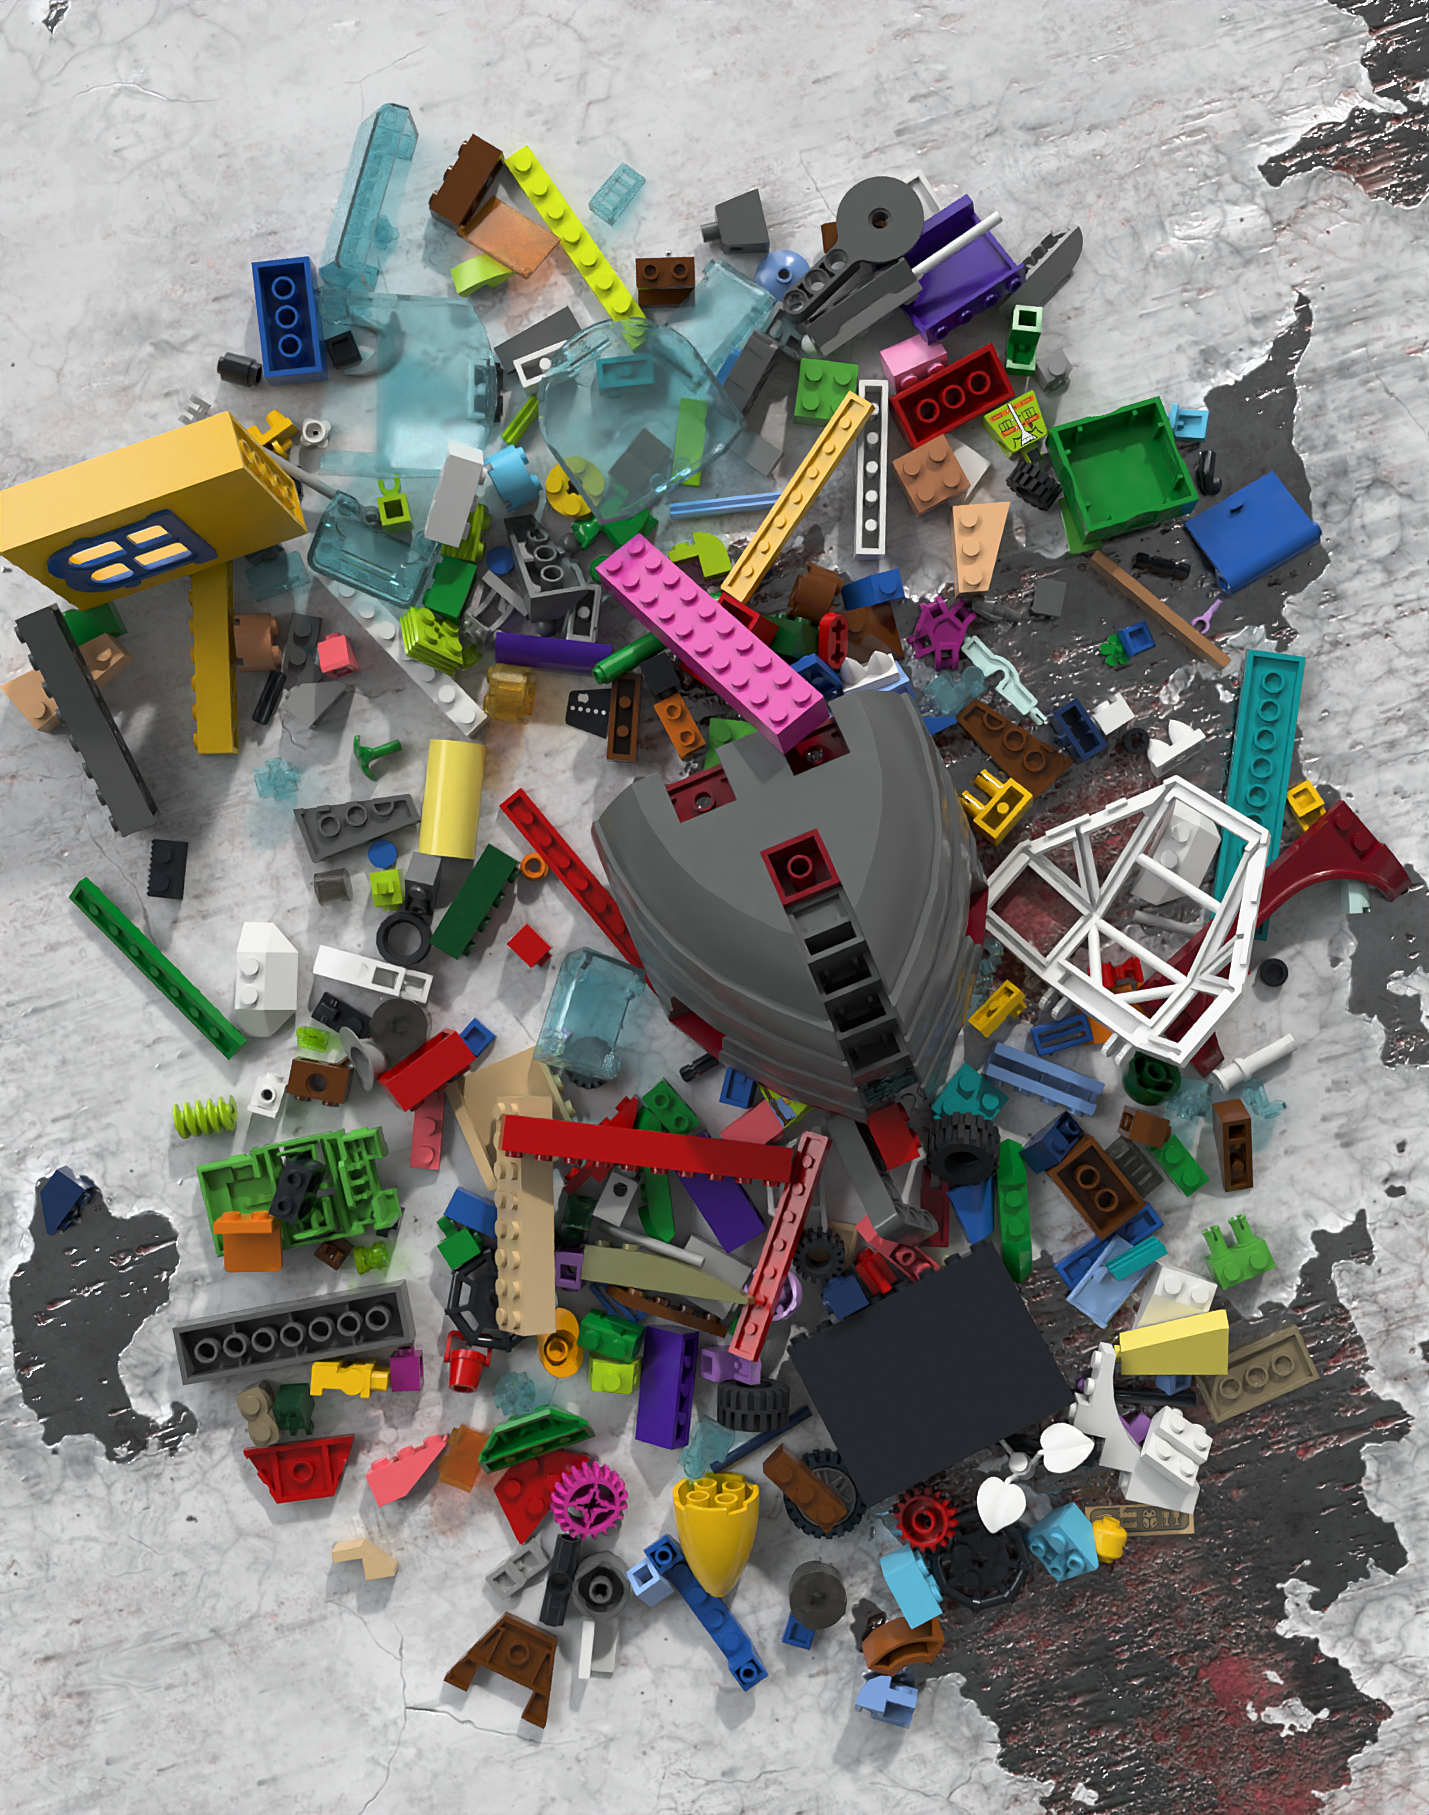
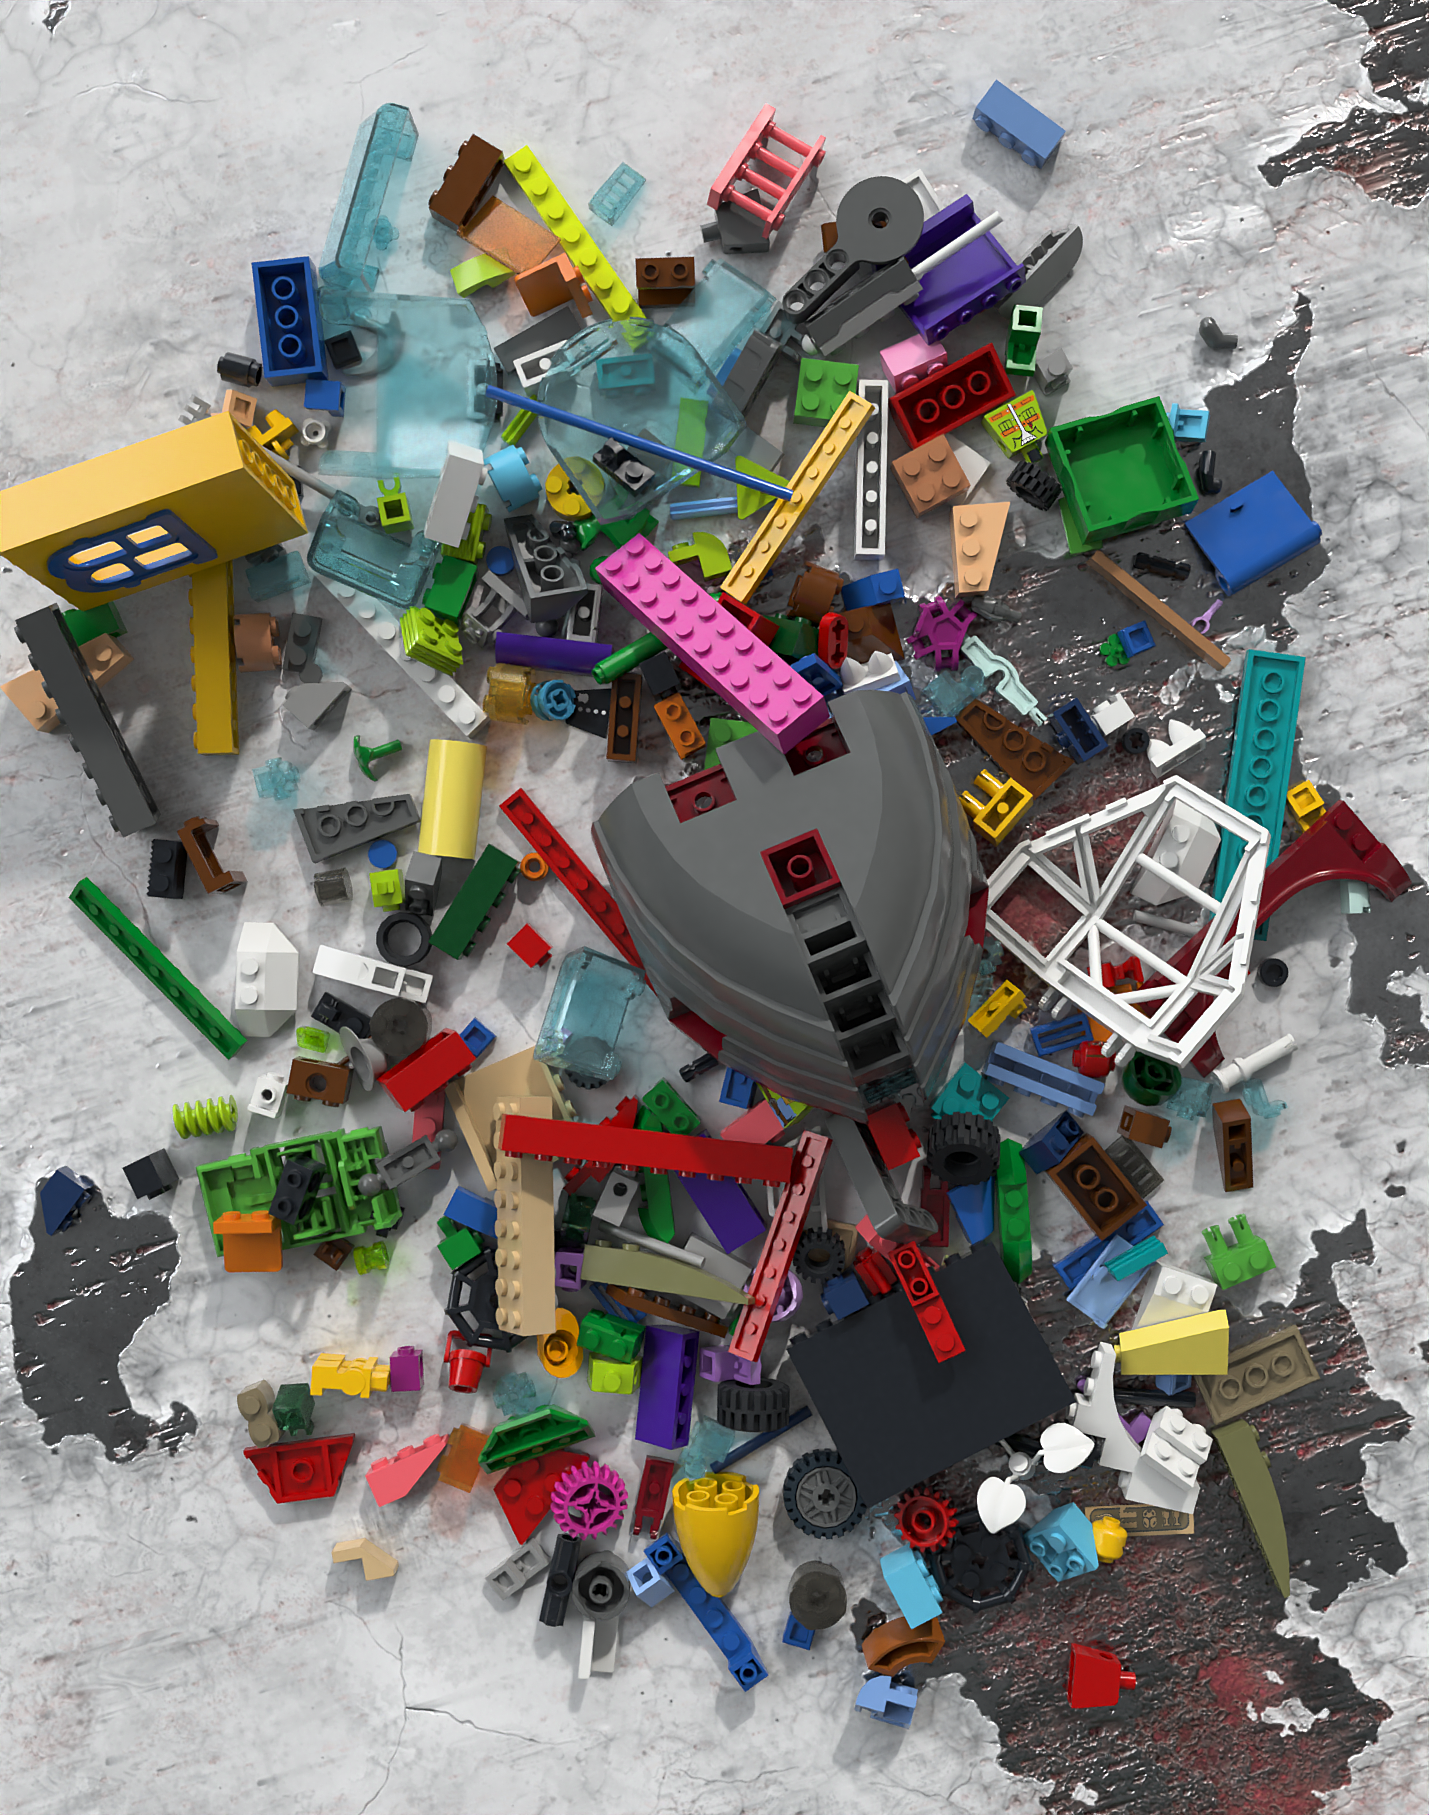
(151, 1175): none -> black brick
(204, 859): none -> reddish brown panel
(240, 406): none -> light nougat panel
(269, 697): black axle -> none
(294, 1332): dark grey brick -> none
(325, 396): none -> blue panel
(337, 656): coral slope -> none
(407, 1162): none -> dark grey plate
(470, 657): clear neon green bush -> none
(518, 1653): reddish brown wing -> none
(547, 706): none -> dark azure wheel
(553, 285): none -> orange bracket
(562, 530): none -> black arm
(623, 467): none -> black hinge
(639, 443): none -> blue piece
(653, 1493): none -> dark red hinge
(749, 499): none -> lime piece
(752, 148): none -> coral fence
(772, 264): medium blue dish -> none
(804, 1487): reddish brown brick -> none
(926, 1302): none -> red slope
(1018, 124): none -> medium blue brick
(1048, 597): dark grey panel -> none
(1091, 1061): none -> red head
(1095, 1678): none -> red torso
(1179, 1166): green brick -> none
(1214, 337): none -> dark grey arm
(1257, 1495): none -> olive slope

